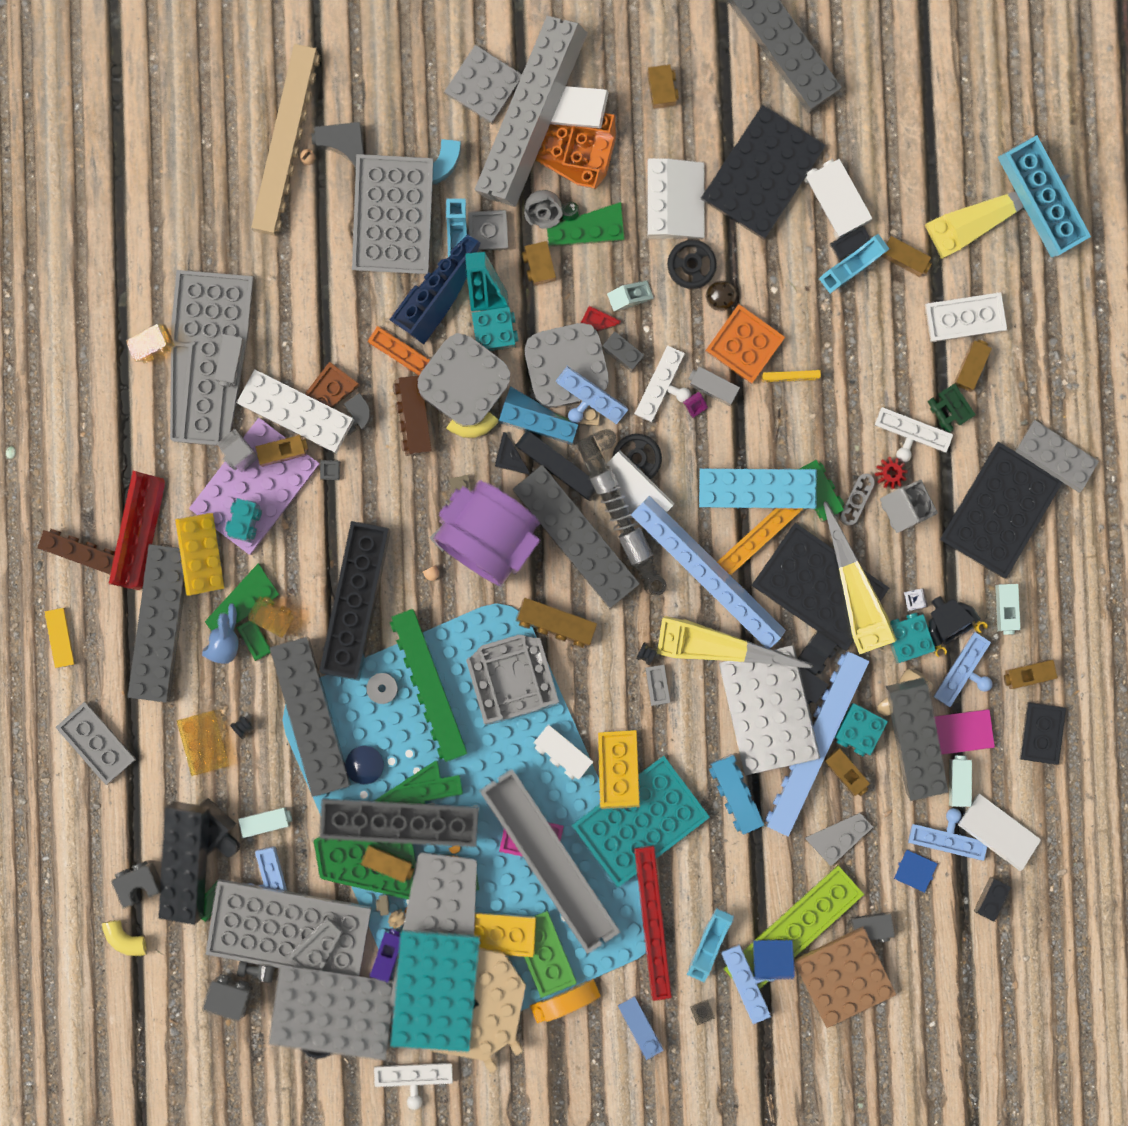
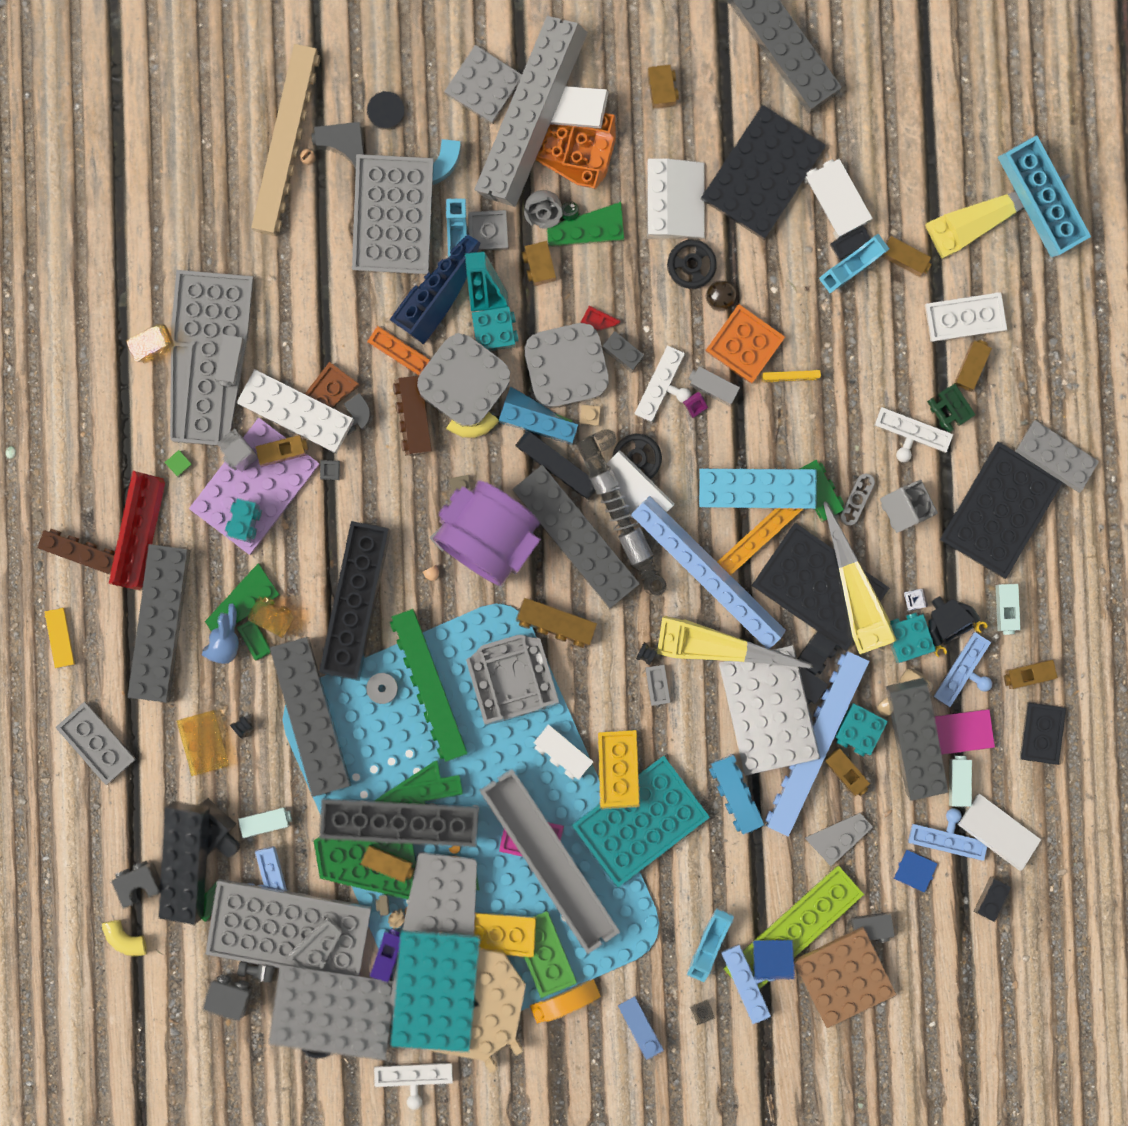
(178, 463): none -> bright green tile
(199, 553): yellow plate -> none
(364, 765): dark blue dish -> none
(385, 110): none -> black tile
(509, 458): black tile -> none
(590, 396): light blue plate -> none
(630, 295): light aqua slope -> none
(652, 923): red tile -> none
(895, 468): red gear -> none

